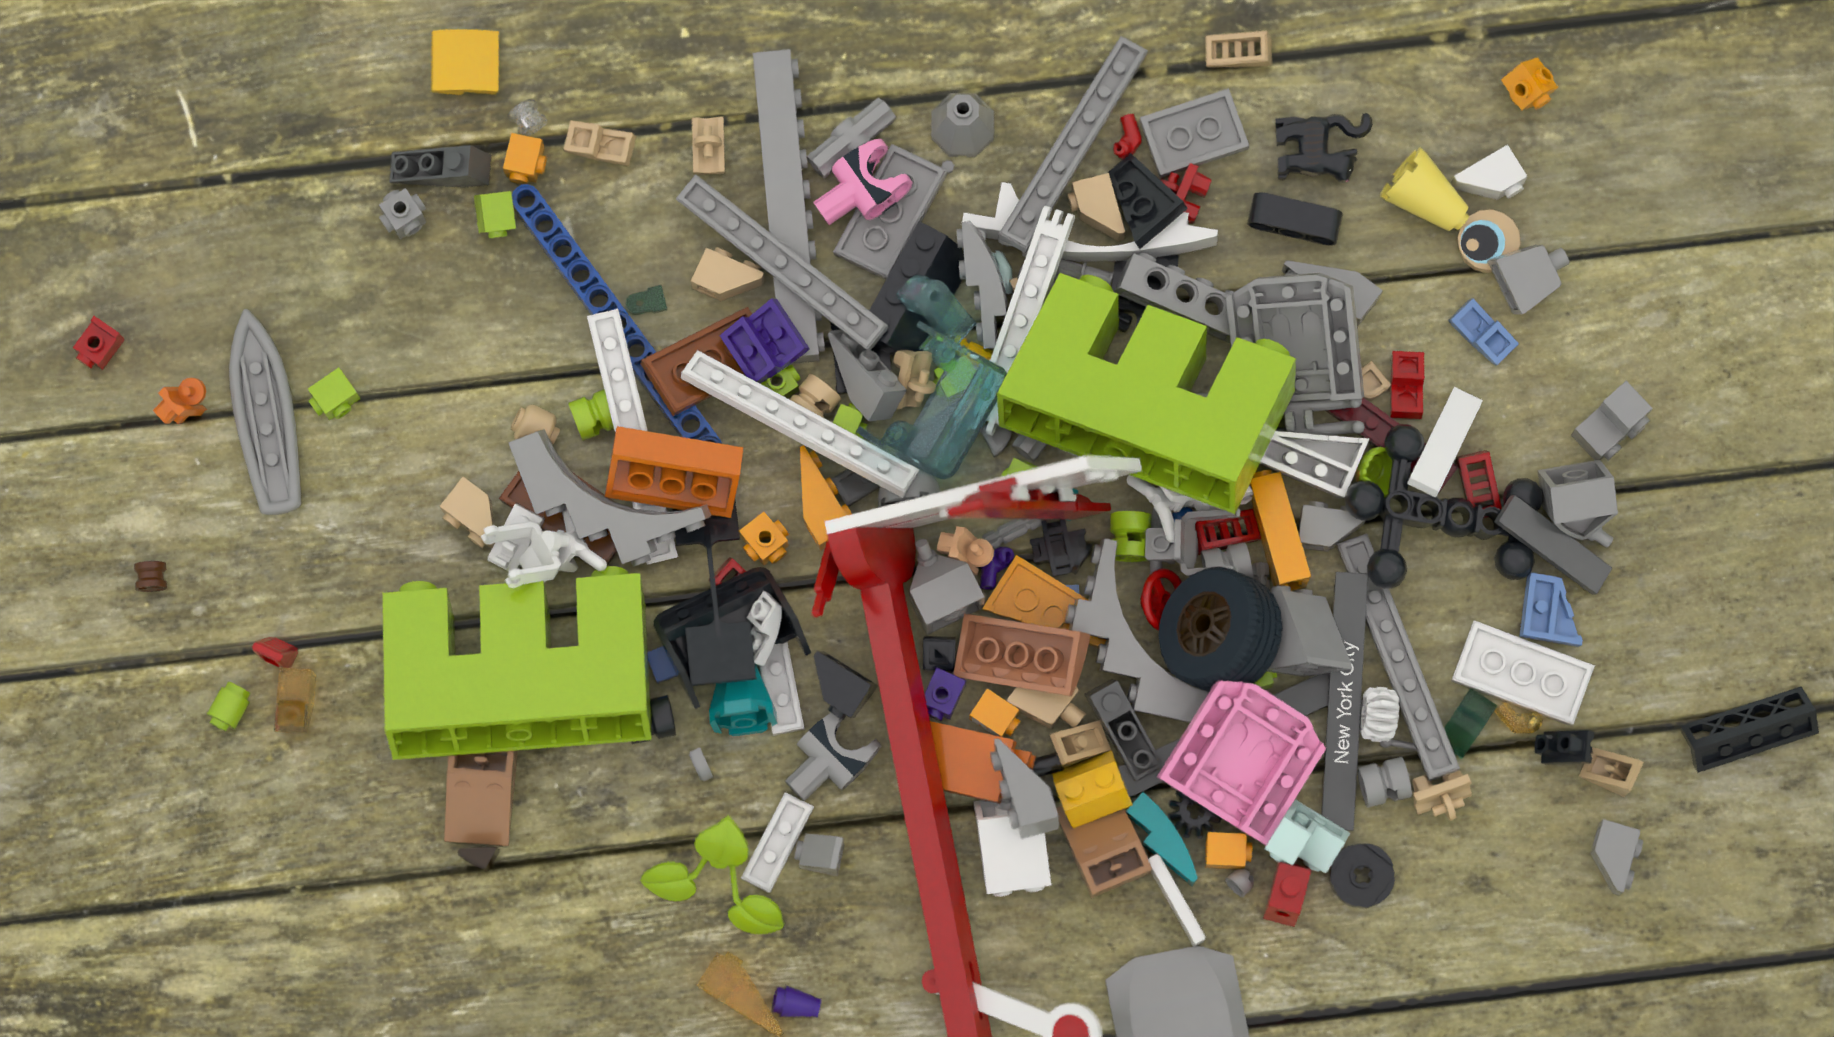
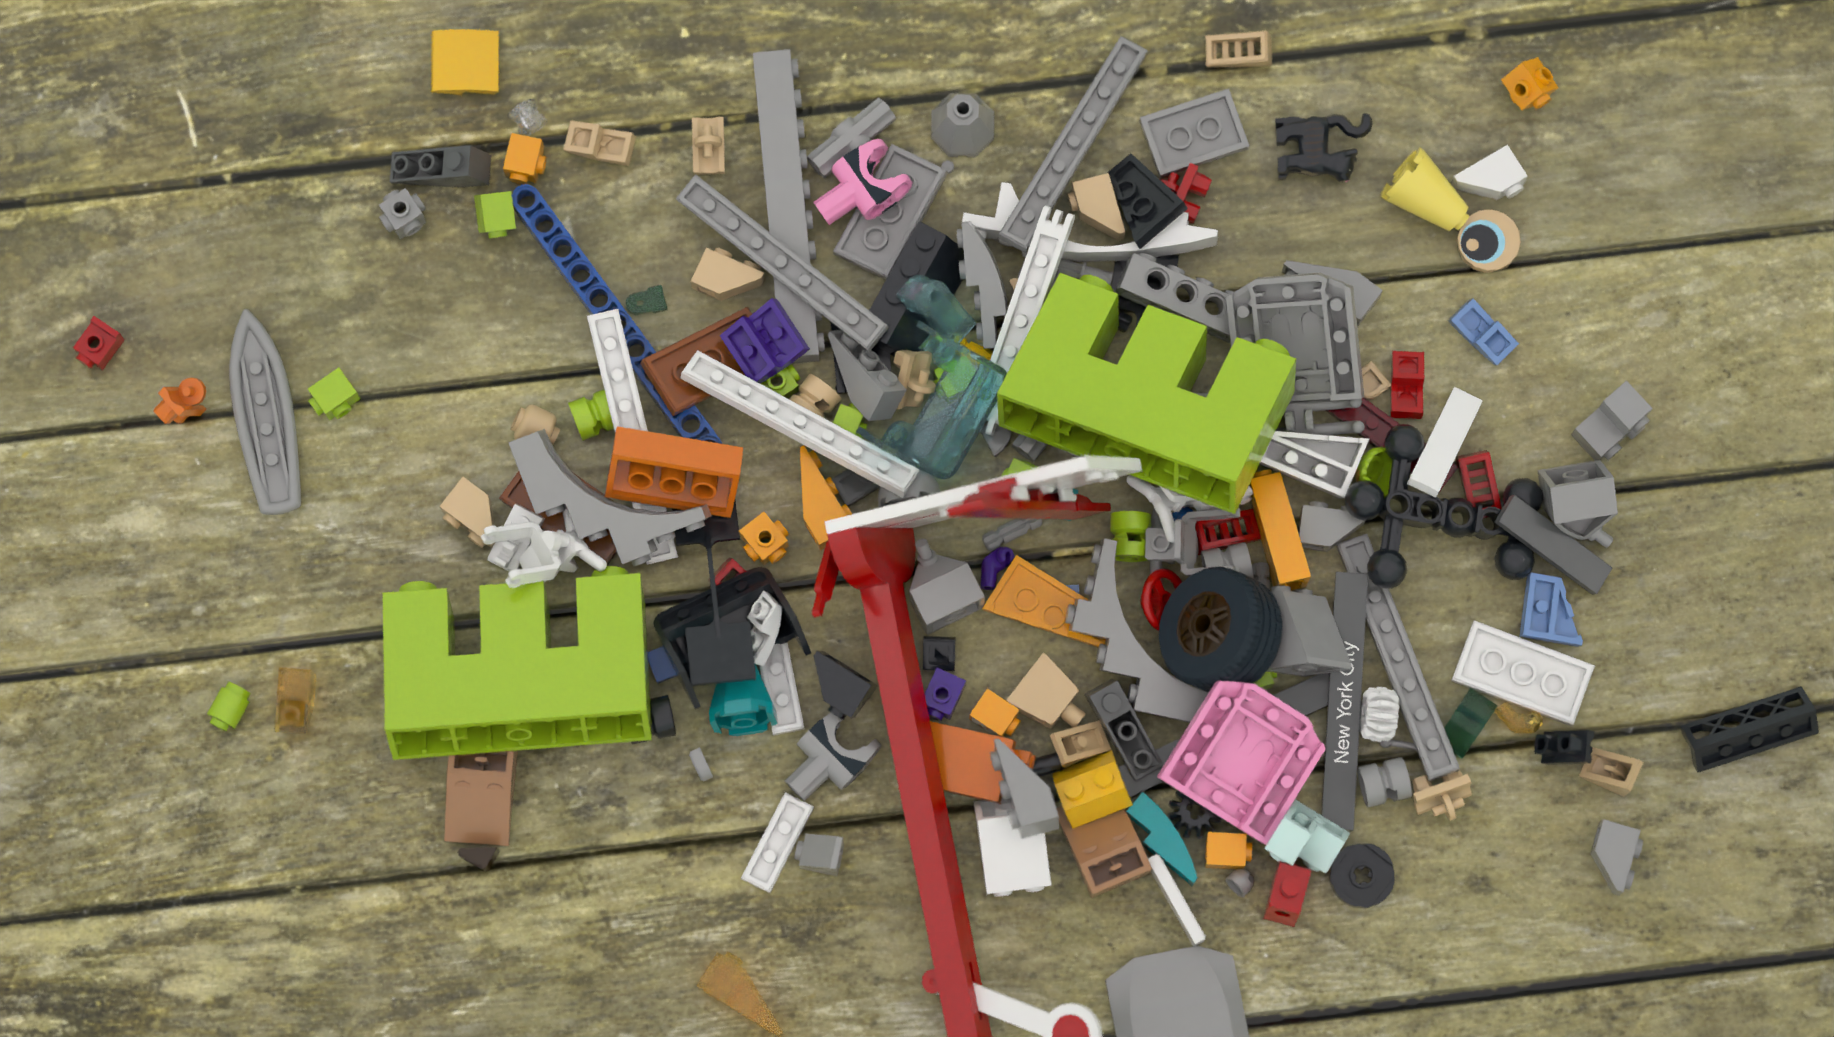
(150, 576): reddish brown wheel -> none
(275, 652): red slope -> none
(723, 847): lime plant -> none
(795, 1003): dark purple cone -> none
(966, 548): light nougat hips -> none
(1005, 270): light aqua arm -> none
(1020, 654): nougat slope -> none
(1054, 550): black piece -> none
(1131, 139): red arm -> none
(1295, 218): black beam -> none
(1528, 275): light grey torso -> none

